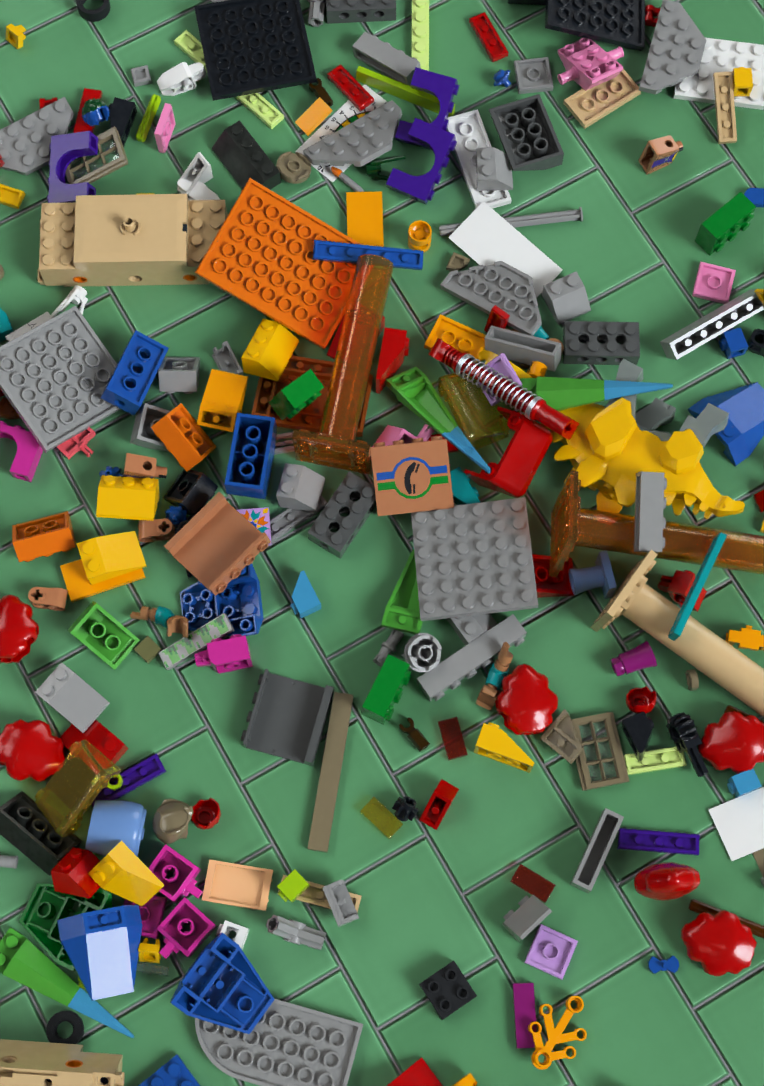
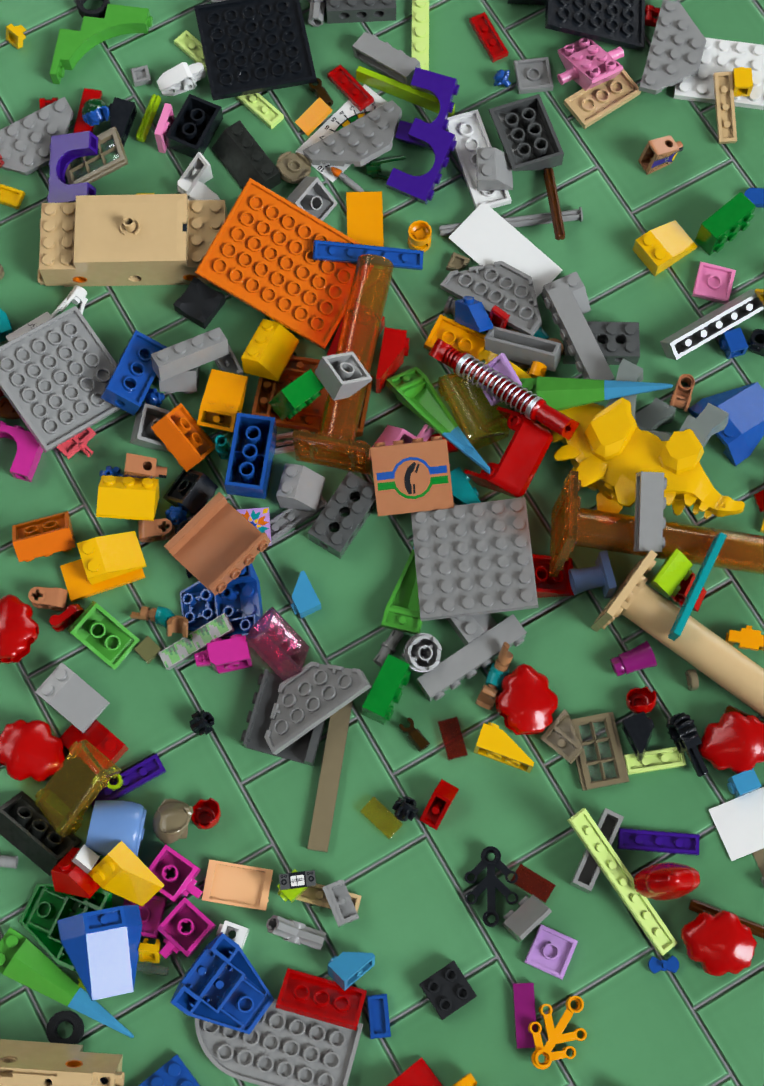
(69, 616): none -> red plate
(75, 44): none -> bright green arch
(85, 858): none -> white tile
(154, 398): none -> blue plant
(189, 354): none -> light grey brick
(194, 126): none -> black brick
(199, 303): none -> black brick
(201, 722): none -> black gear
(222, 447): none -> teal pin
(278, 644): none -> clear pink slope
(297, 879): none -> sticker
(310, 699): none -> light grey plate
(313, 197): none -> light grey slope
(321, 999): none -> red plate
(342, 375): none -> light grey slope
(349, 967): none -> dark azure slope
(378, 1016): none -> blue tile
(450, 306): none -> flat silver wheel
(472, 314): none -> blue slope
(491, 882): none -> black plant
(554, 204): none -> reddish brown axle
(577, 334): none -> light grey brick
(622, 881): none -> yellowish green tile
(663, 246): none -> yellow slope
(671, 574): none -> lime slope
(681, 395): none -> nougat piece

